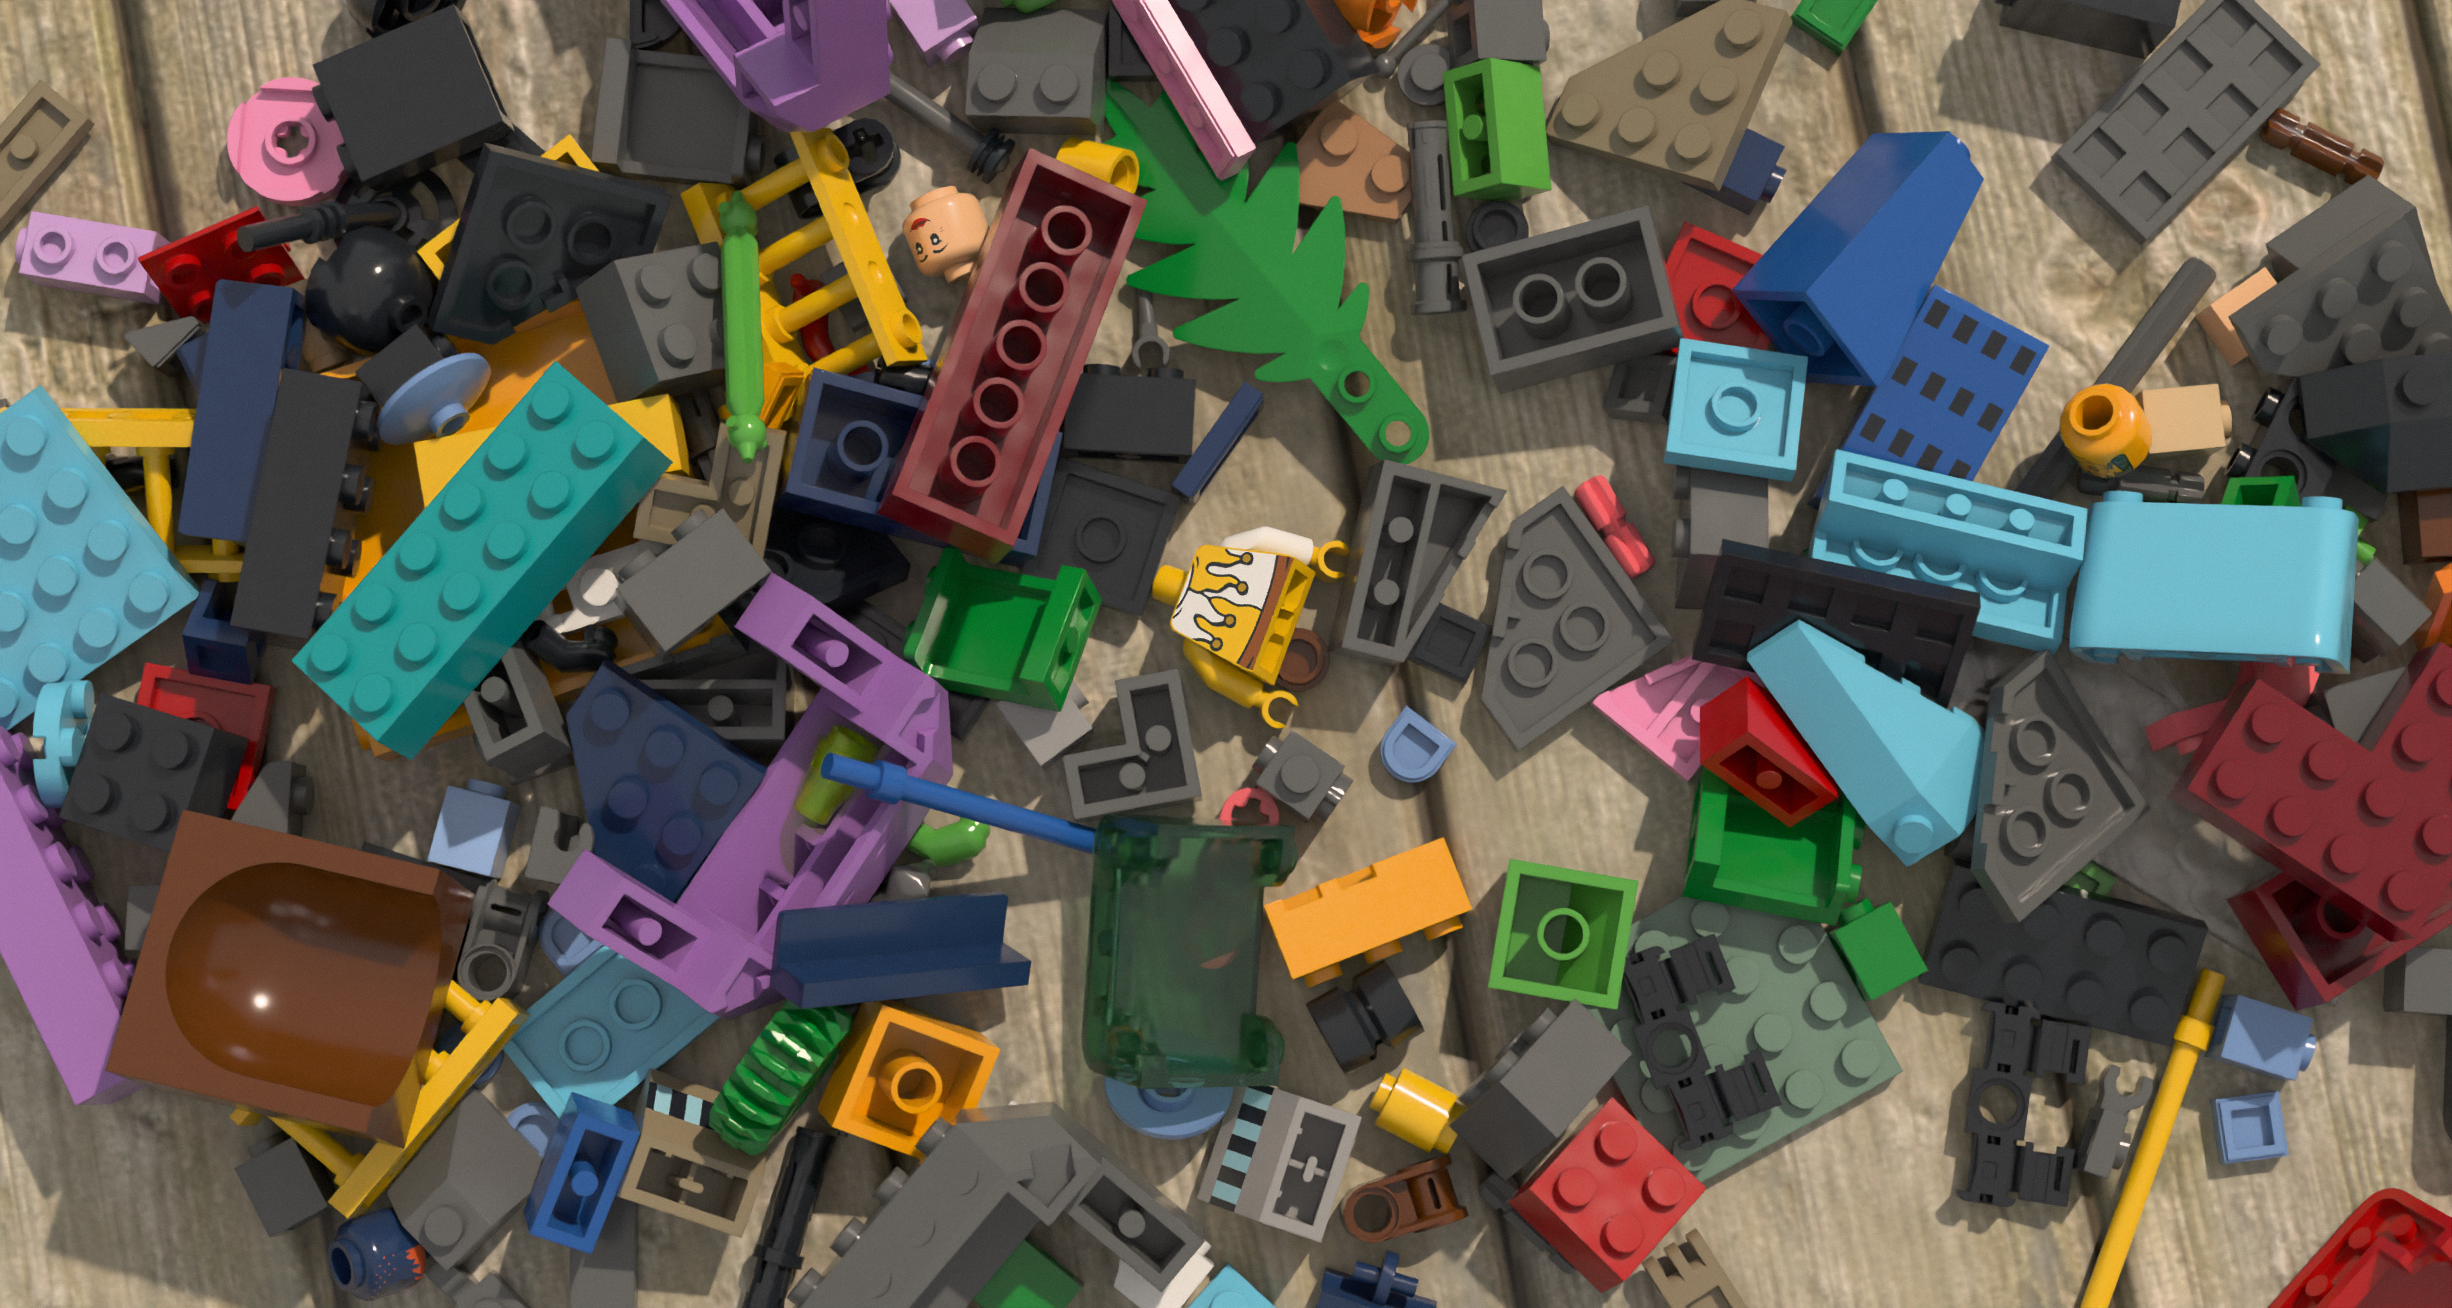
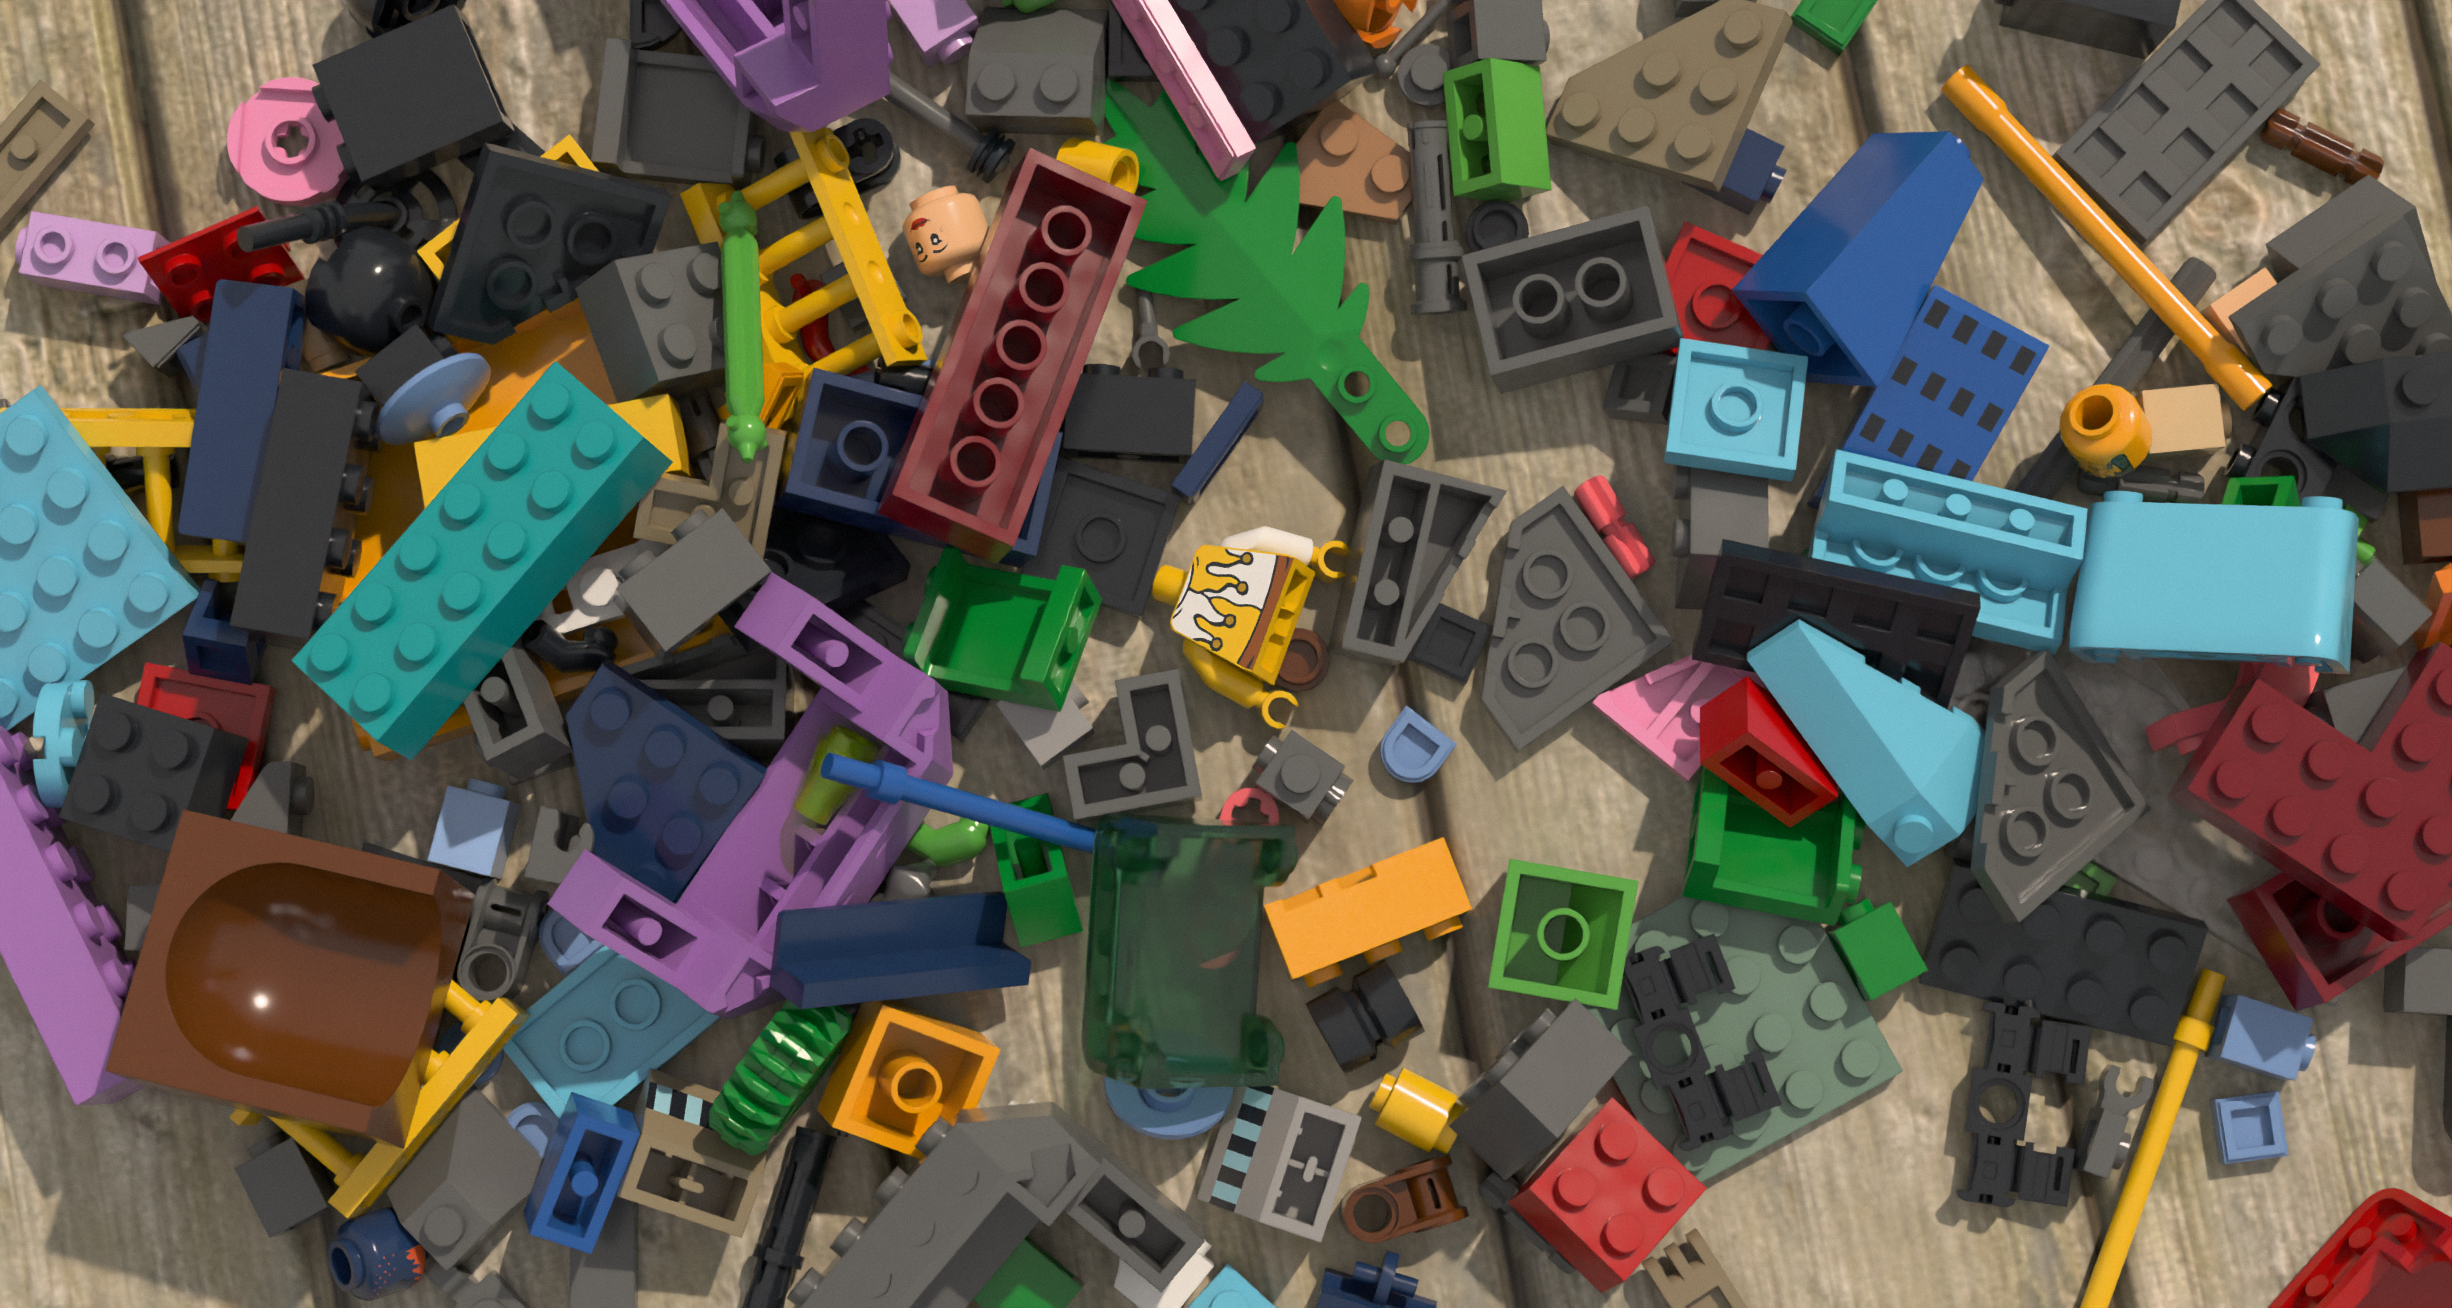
(1036, 881): none -> green slope
(2220, 358): none -> light orange piece

